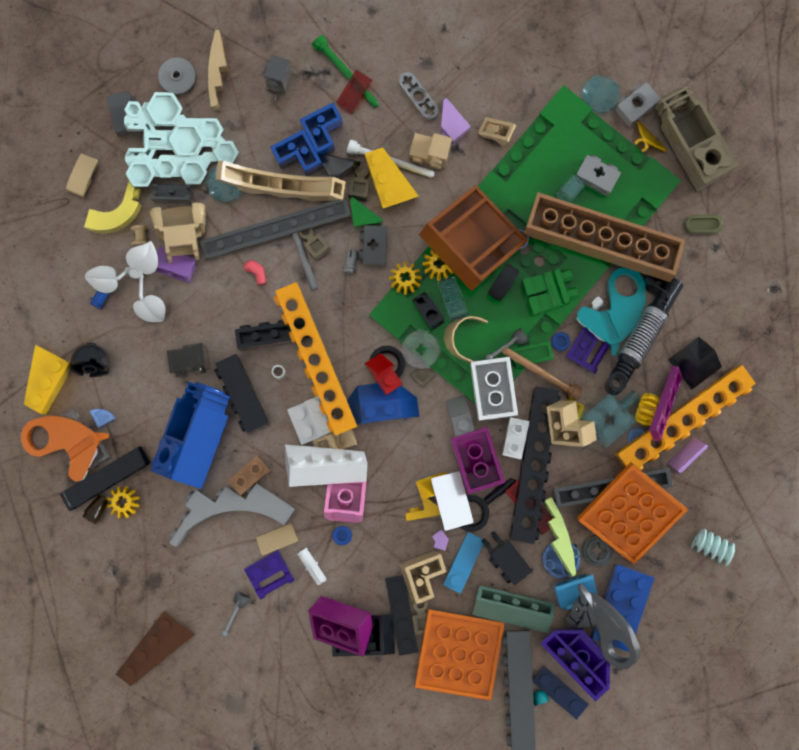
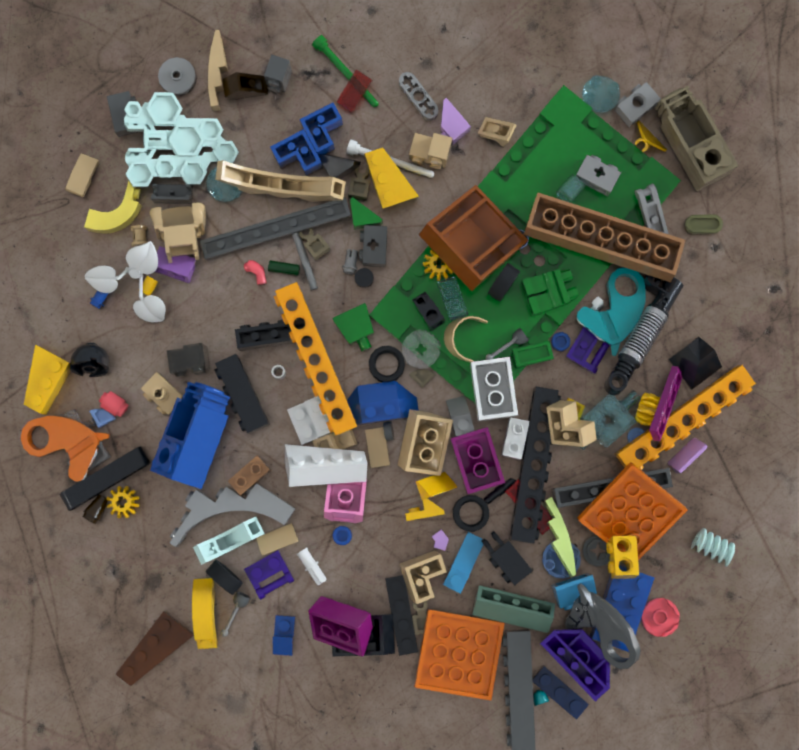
(113, 404): none -> coral brick
(149, 285): none -> yellow hinge
(161, 392): none -> tan brick
(203, 613): none -> yellow arch
(224, 577): none -> black tyre
(228, 540): none -> light aqua arch
(244, 85): none -> dark brown slope
(283, 268): none -> dark green hinge
(283, 635): none -> blue slope
(355, 326): none -> green torso
(364, 277): none -> black tile
(377, 447): none -> tan tile
(383, 373): red slope -> none
(388, 431): none -> dark grey tile
(402, 272): yellow gear -> none
(424, 443): none -> tan slope
(452, 500): white sticker -> none
(572, 390): medium nougat piece -> none
(629, 557): none -> yellow brick
(651, 209): none -> light grey plate
(660, 617): none -> coral tile

